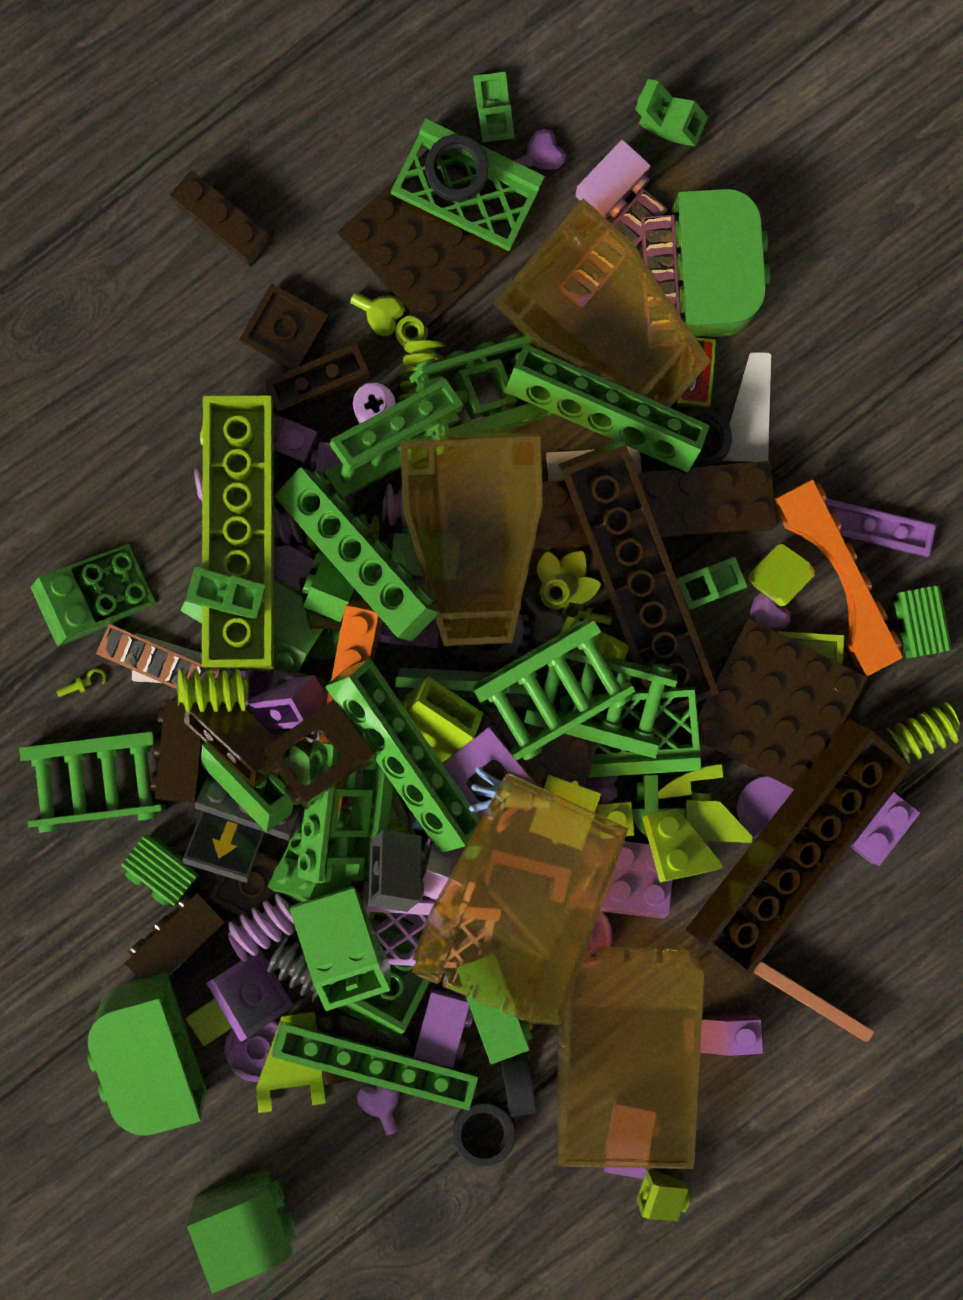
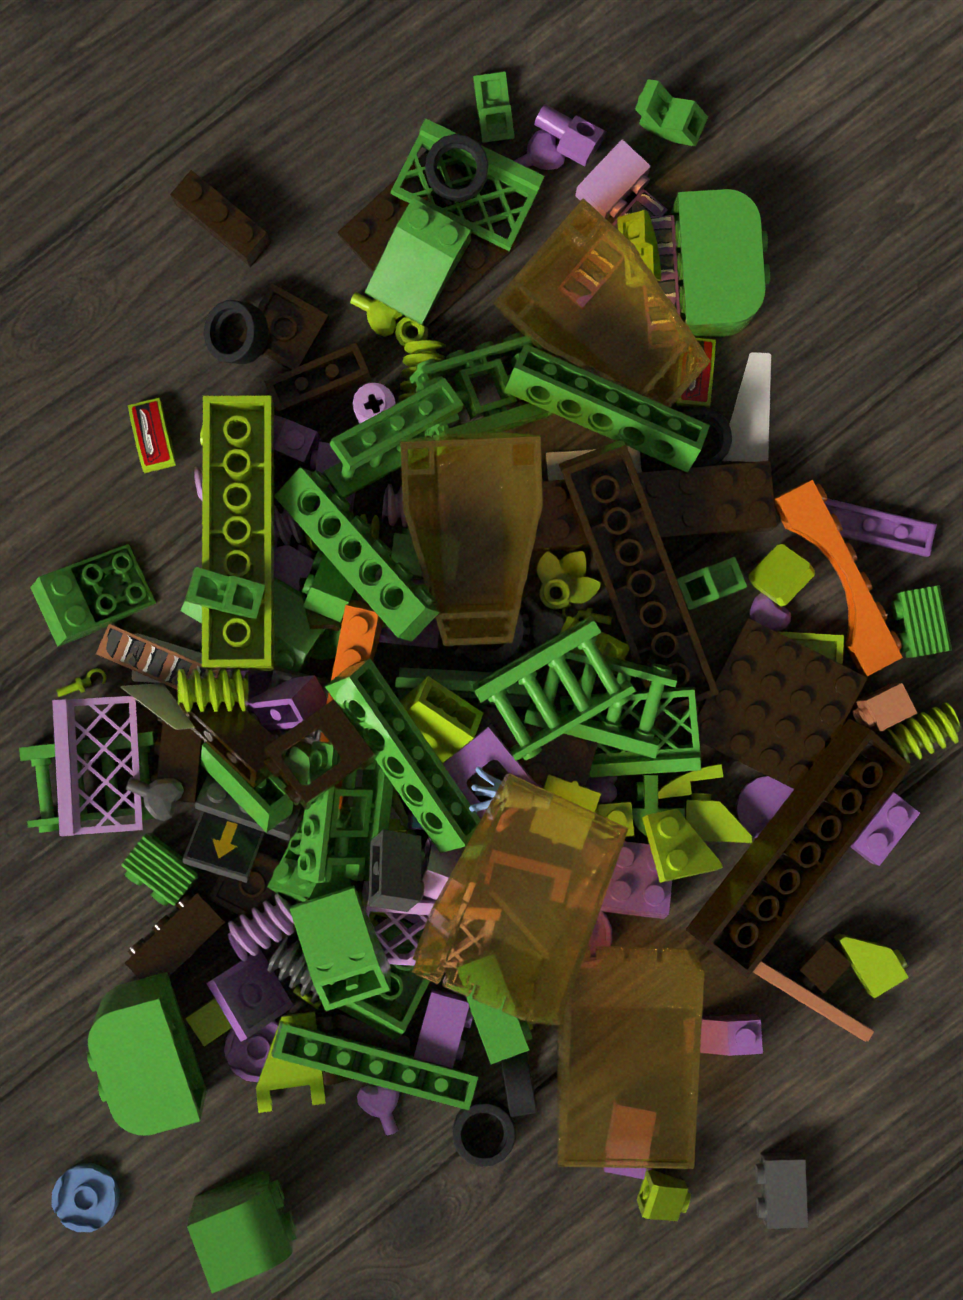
(67, 765): none -> lavender fence
(85, 1197): none -> medium blue tile
(151, 435): none -> slope
(158, 795): none -> dark grey rock
(160, 702): none -> white sticker
(216, 327): none -> black tyre
(307, 997): none -> lime piece
(418, 261): none -> bright green slope
(578, 136): none -> medium lavender piece
(640, 231): none -> lime slope
(782, 1190): none -> dark grey brick
(821, 966): none -> dark brown brick
(873, 963): none -> lime slope
(884, 707): none -> nougat brick

